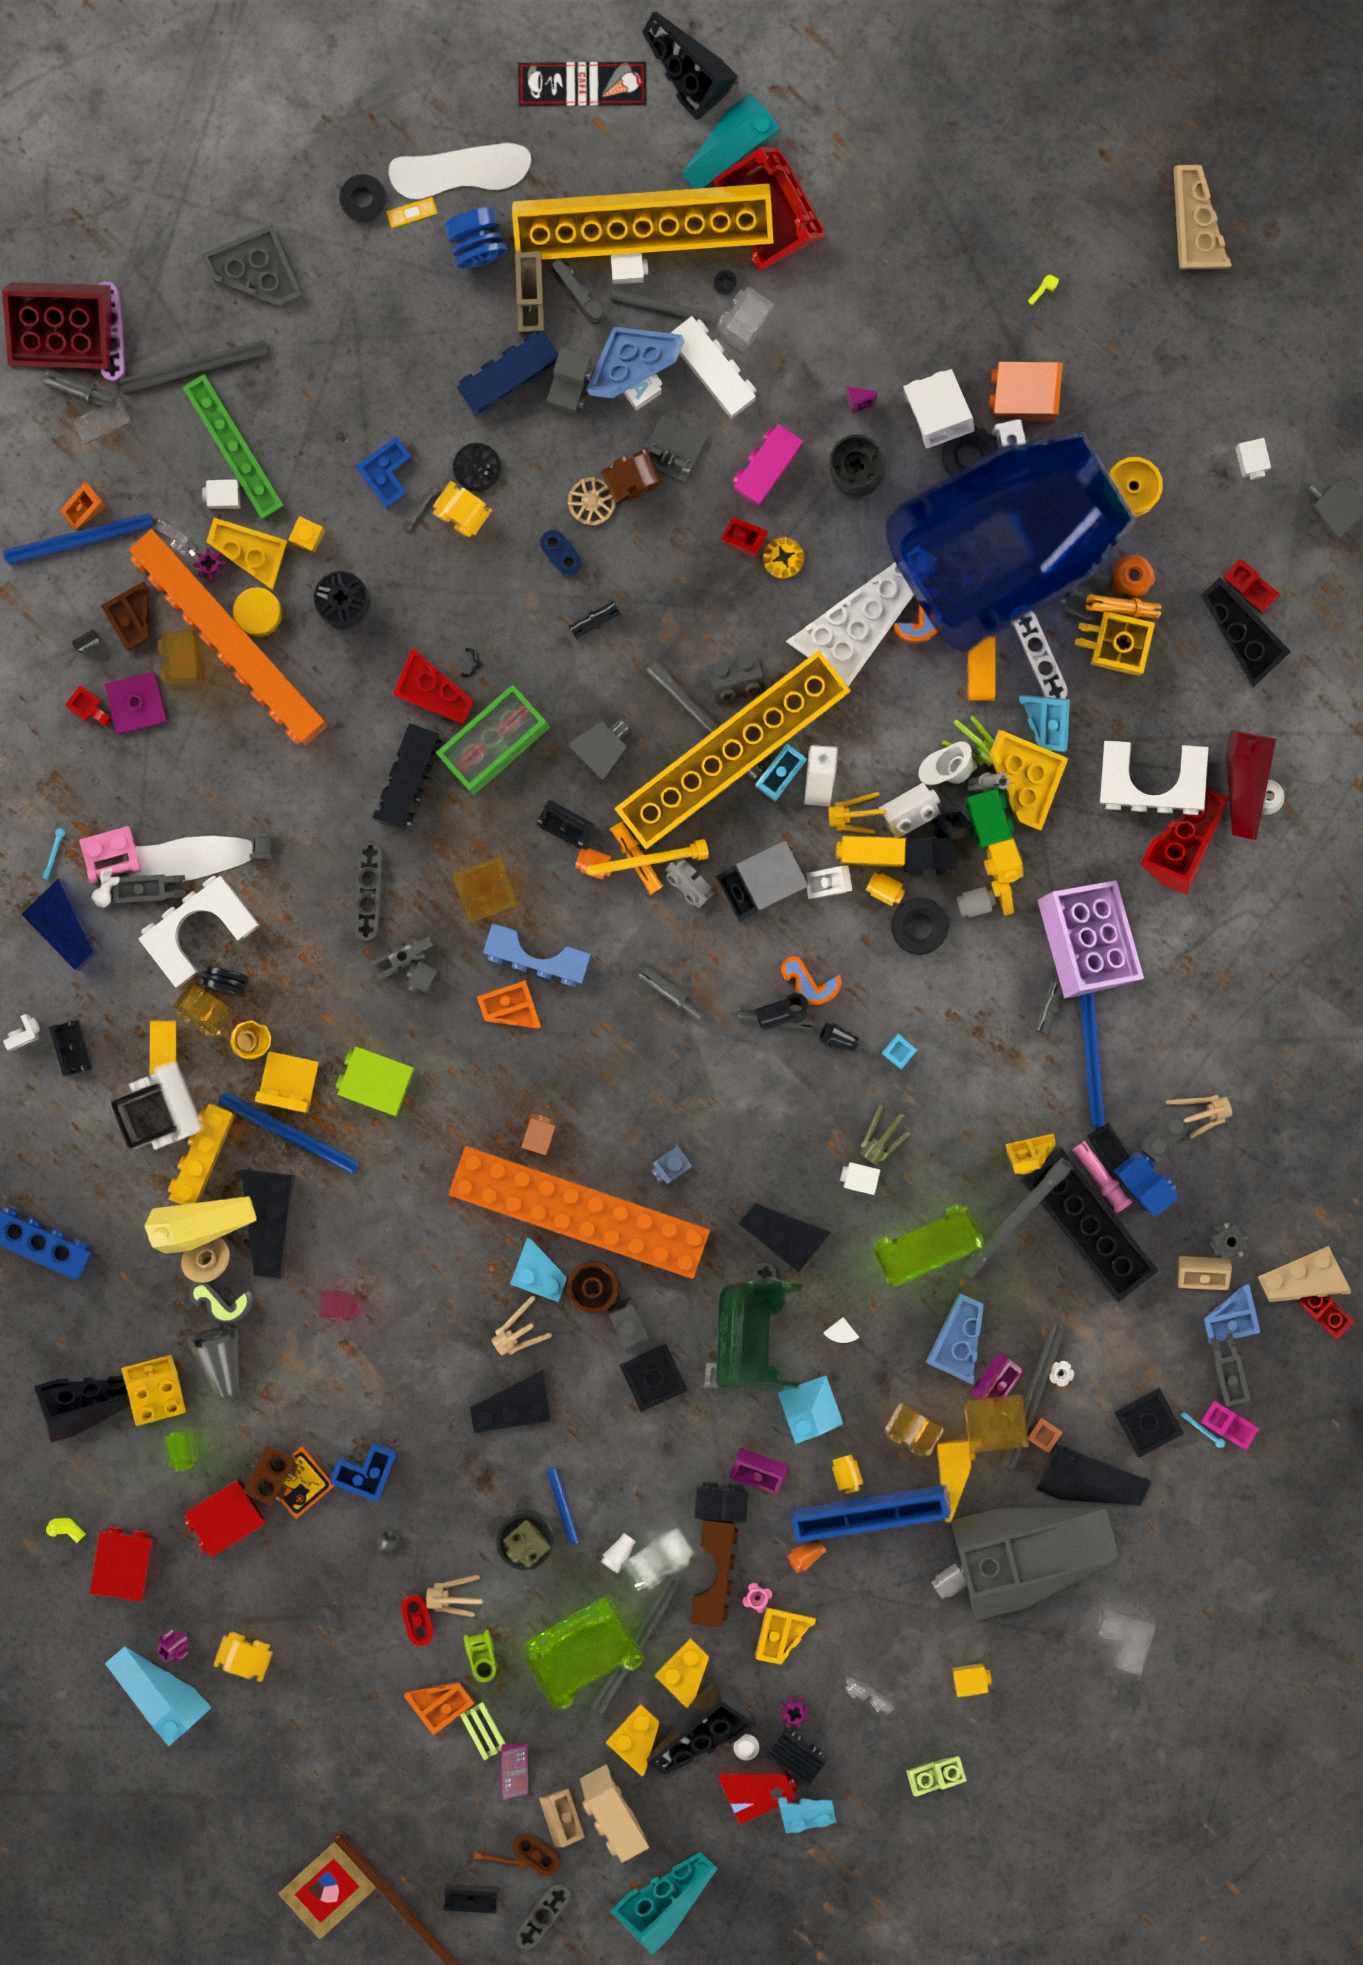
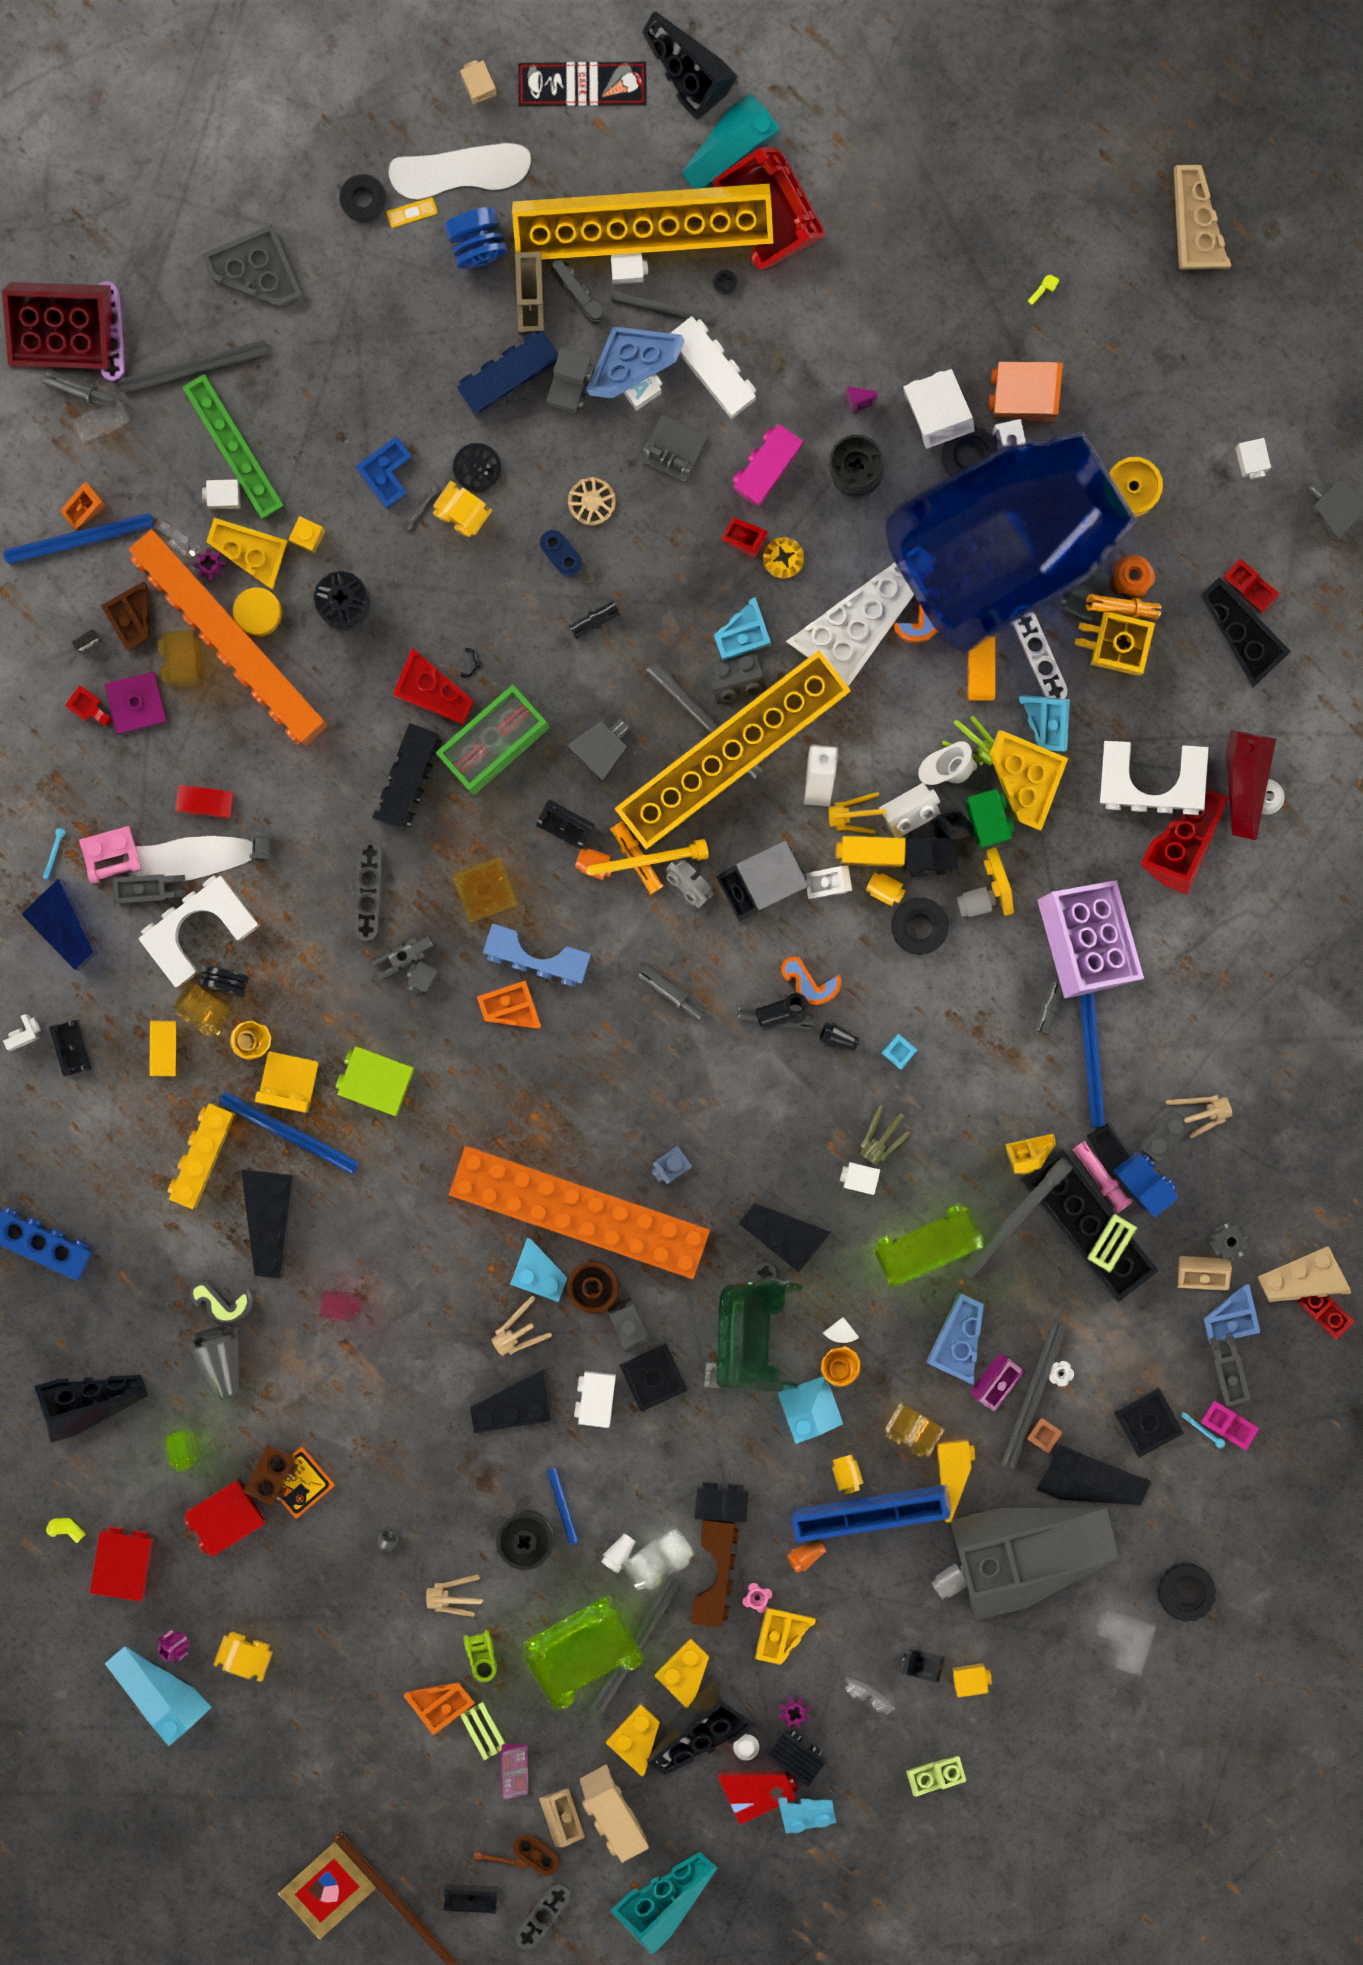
(102, 895): white arm -> none
(153, 1390): yellow bracket -> none
(179, 1103): white piece -> none
(195, 1224): light yellow wedge -> none
(195, 1261): tan dish -> none
(204, 801): none -> red slope
(365, 1479): blue brick -> none
(417, 1619): red plate -> none
(478, 81): none -> tan brick
(526, 1544): olive brick -> none
(539, 1135): nougat brick -> none
(596, 1398): none -> white brick
(631, 477): reddish brown brick -> none
(742, 323): clear brick -> none
(743, 633): none -> medium azure wing
(759, 1471): magenta slope -> none
(780, 772): medium azure brick -> none
(840, 1366): none -> light orange hair
(922, 1665): none -> black bracket
(988, 782): light grey axle -> none
(996, 1424): clear yellow brick -> none
(1005, 861): yellow brick -> none
(1092, 1256): none -> yellowish green tile
(1200, 1606): none -> black tyre

